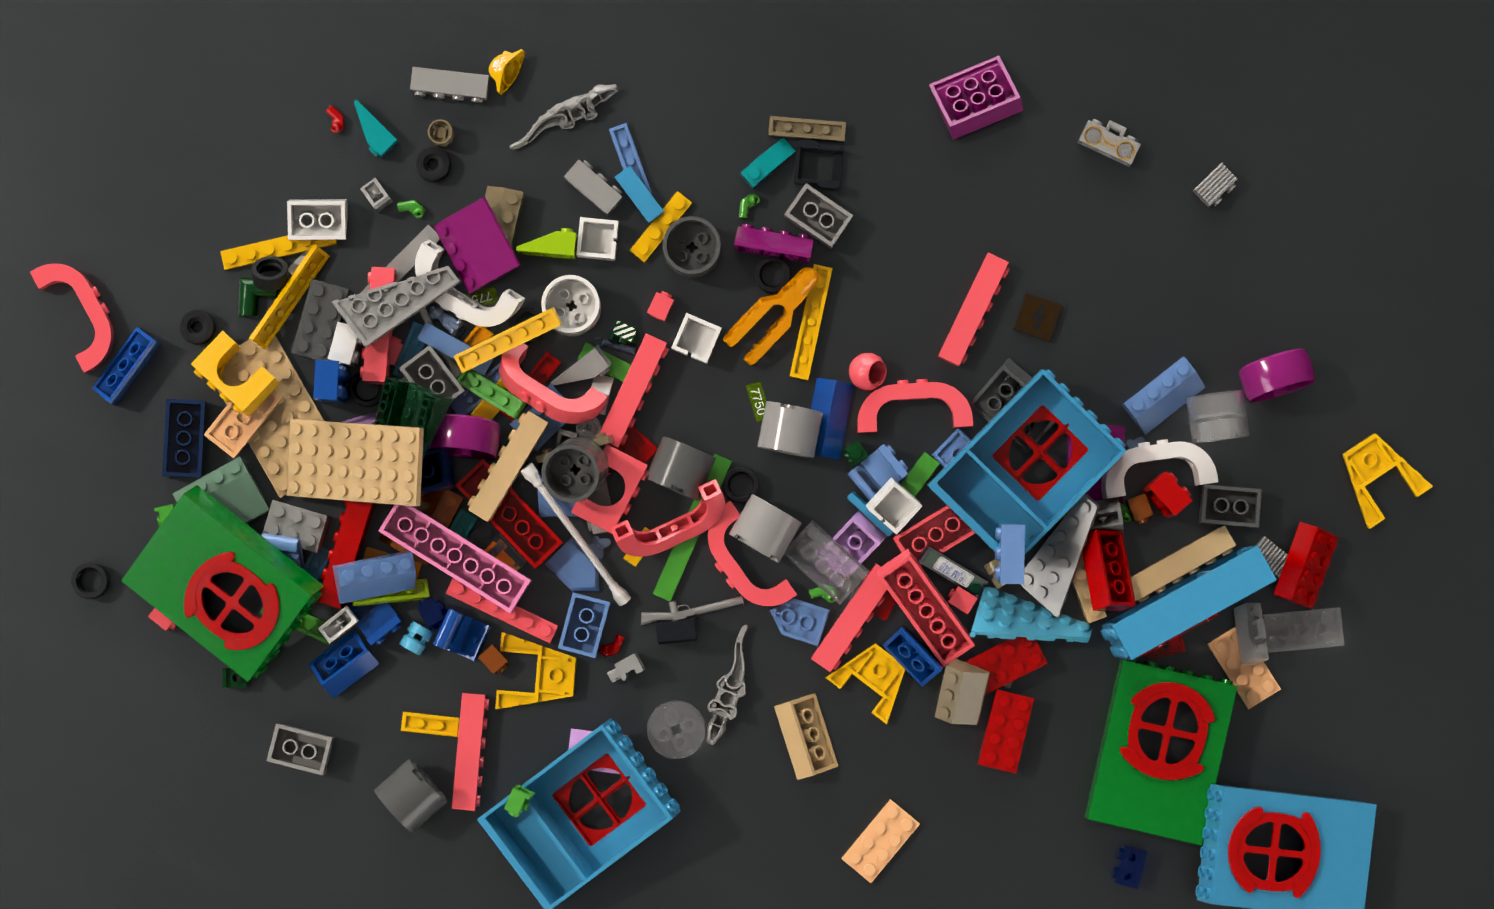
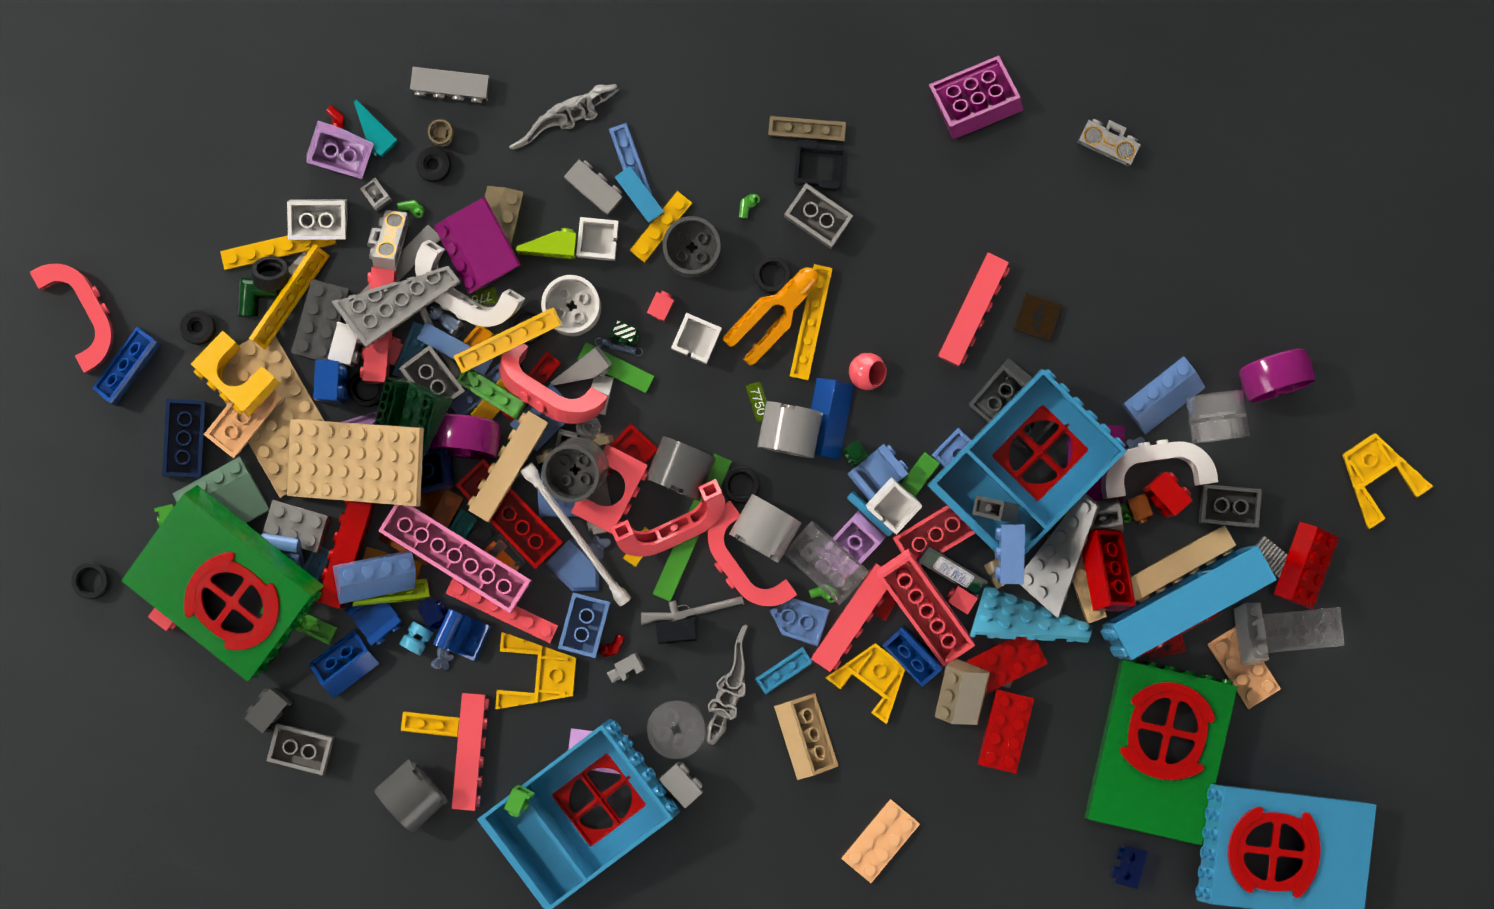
(228, 681): dark green brick -> none
(268, 710): none -> dark grey brick
(338, 624): white slope -> none
(339, 150): none -> lavender slope
(391, 233): none -> light grey piece
(442, 659): none -> sand blue piece
(494, 659): dark orange brick -> none
(506, 68): yellow hat -> none
(633, 389): coral brick -> none
(681, 784): none -> light grey brick
(767, 163): teal slope -> none
(768, 243): magenta slope -> none
(784, 670): none -> dark azure tile
(921, 389): coral arch -> none
(996, 509): none -> dark grey slope
(1215, 185): light grey brick -> none

